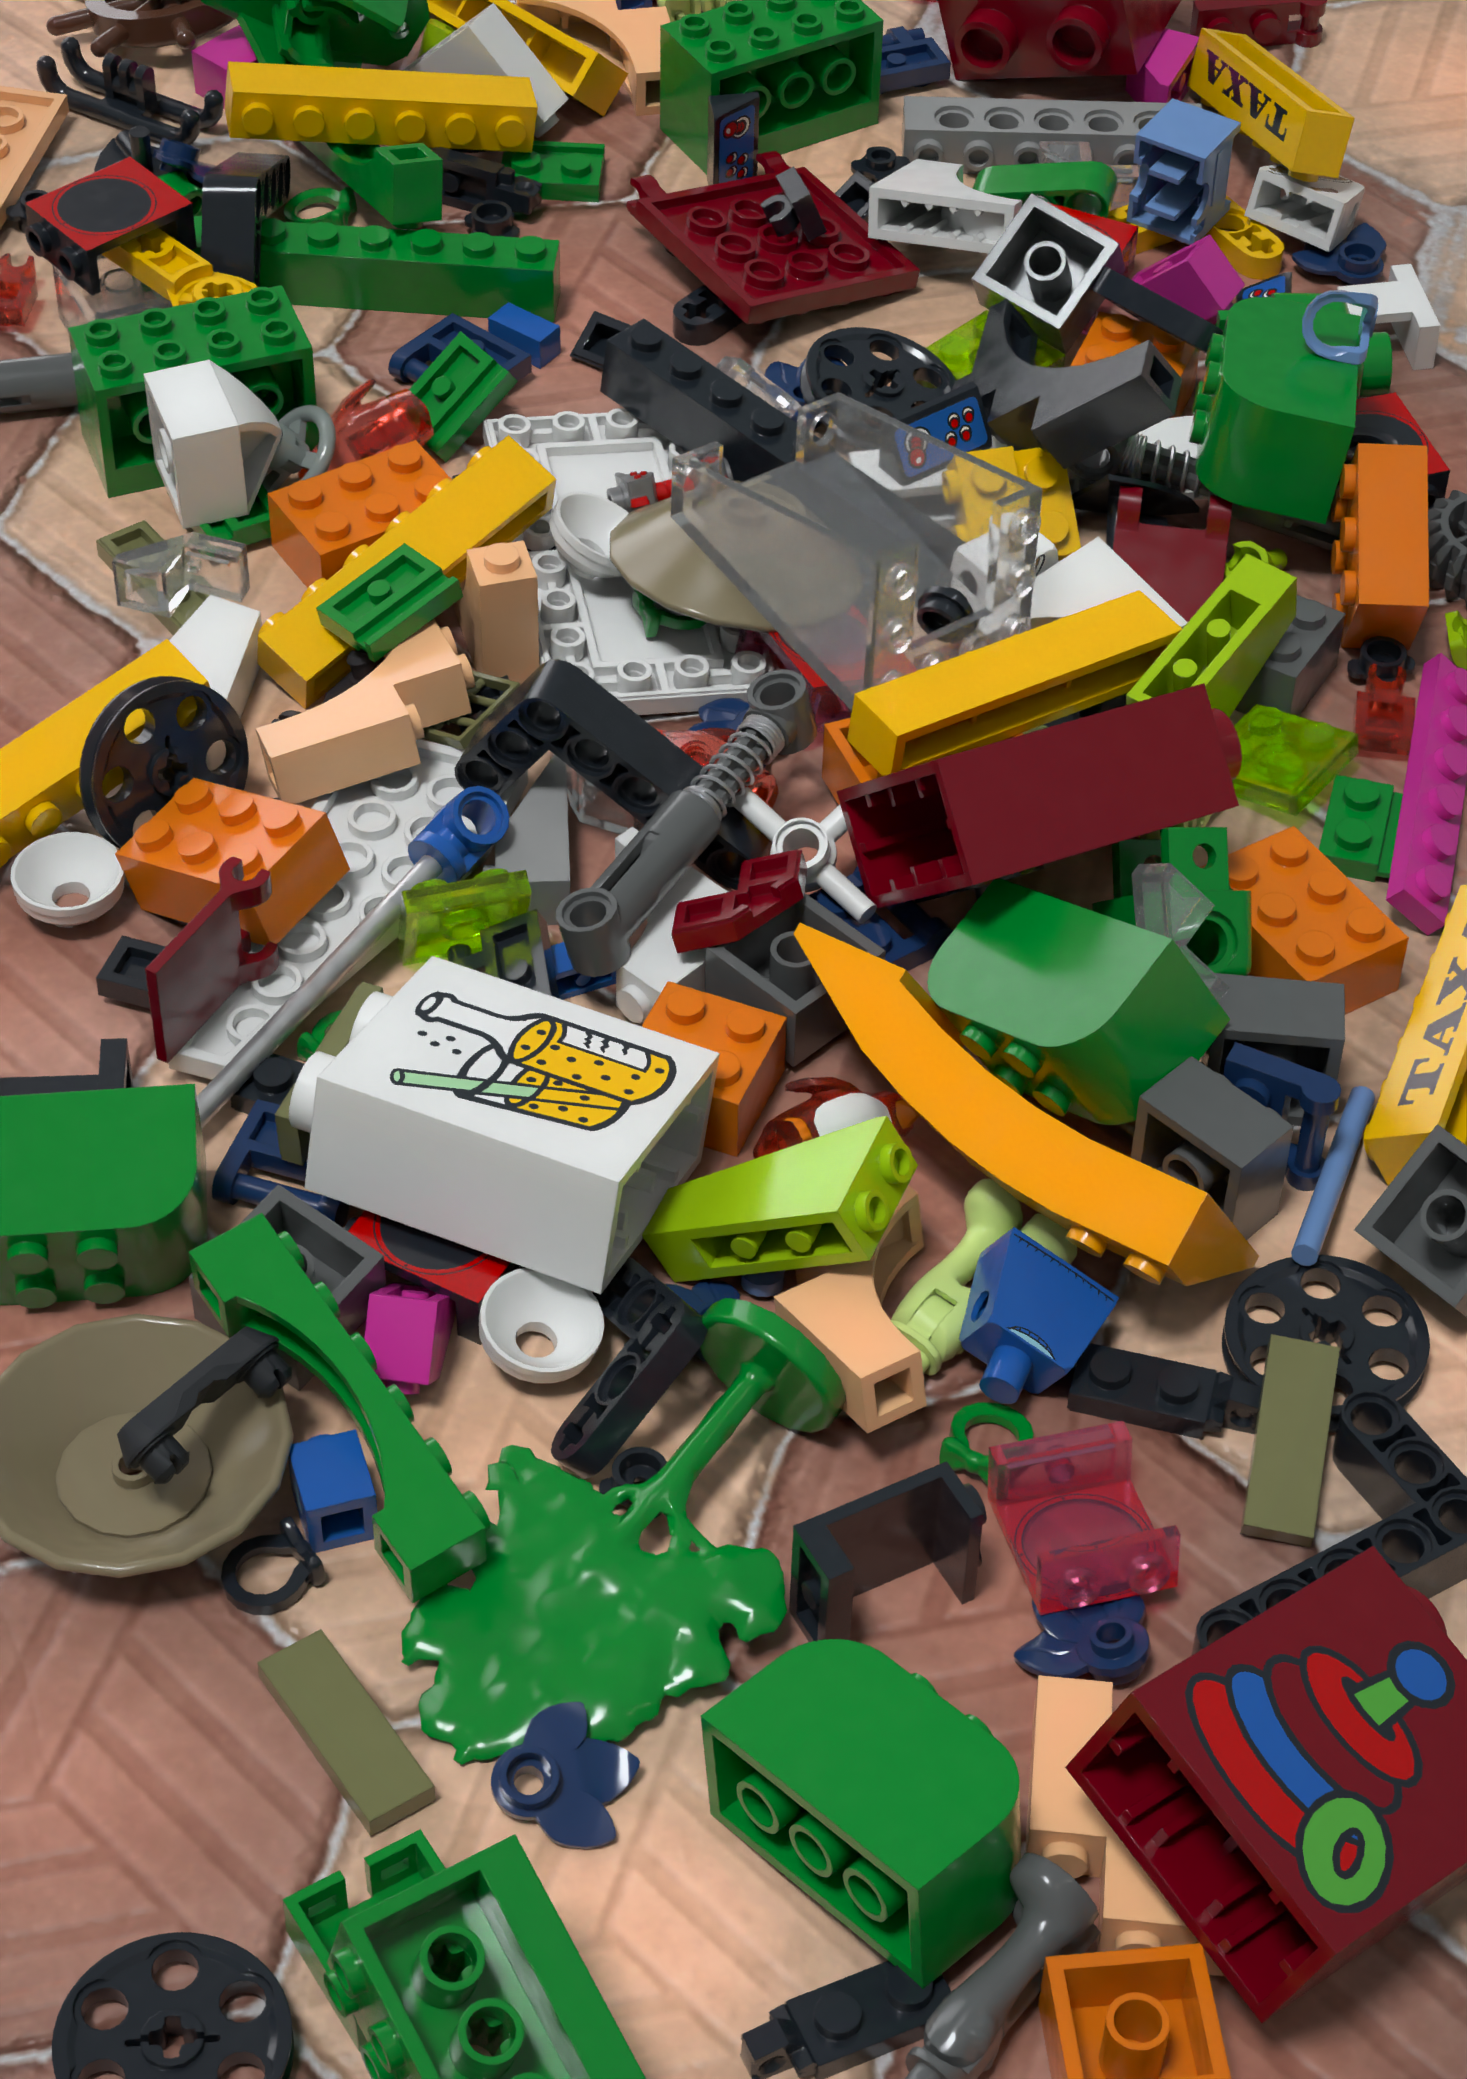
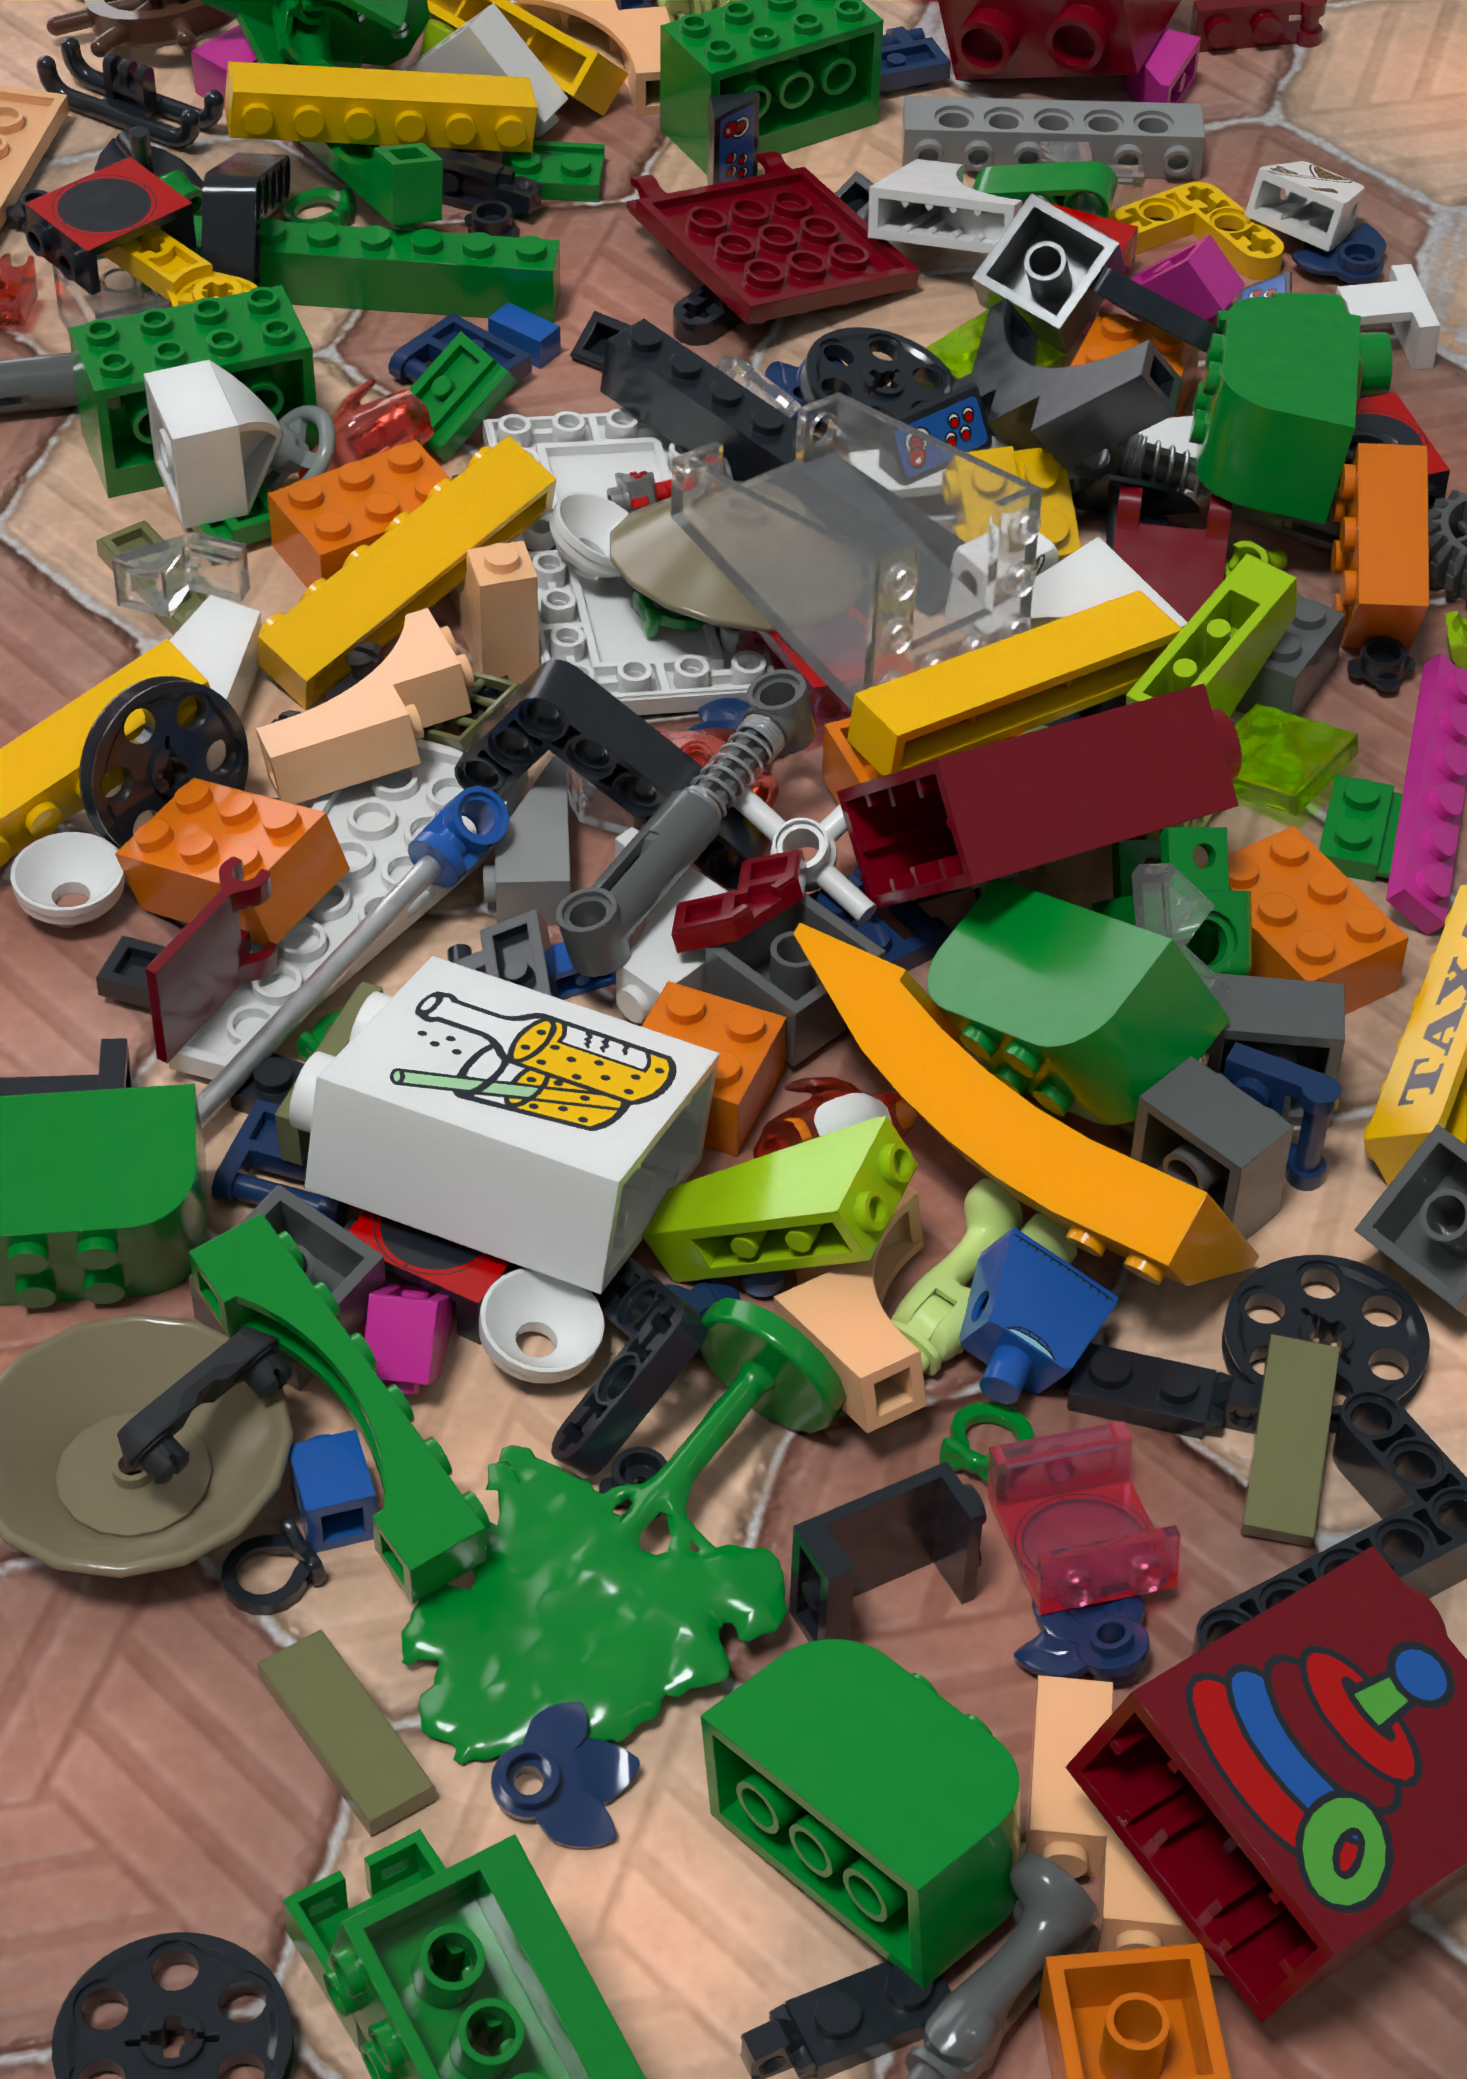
(181, 157): dark blue plate -> none
(389, 602): green plate -> none
(453, 913): clear neon green plate -> none
(793, 207): black tile -> none
(878, 163): black plate -> none
(941, 607): black plate -> none
(1182, 171): medium blue piece -> none
(1272, 103): yellow brick -> none
(1333, 1176): medium blue bar -> none
(1345, 354): medium blue piece -> none
(1383, 715): clear red plate -> none

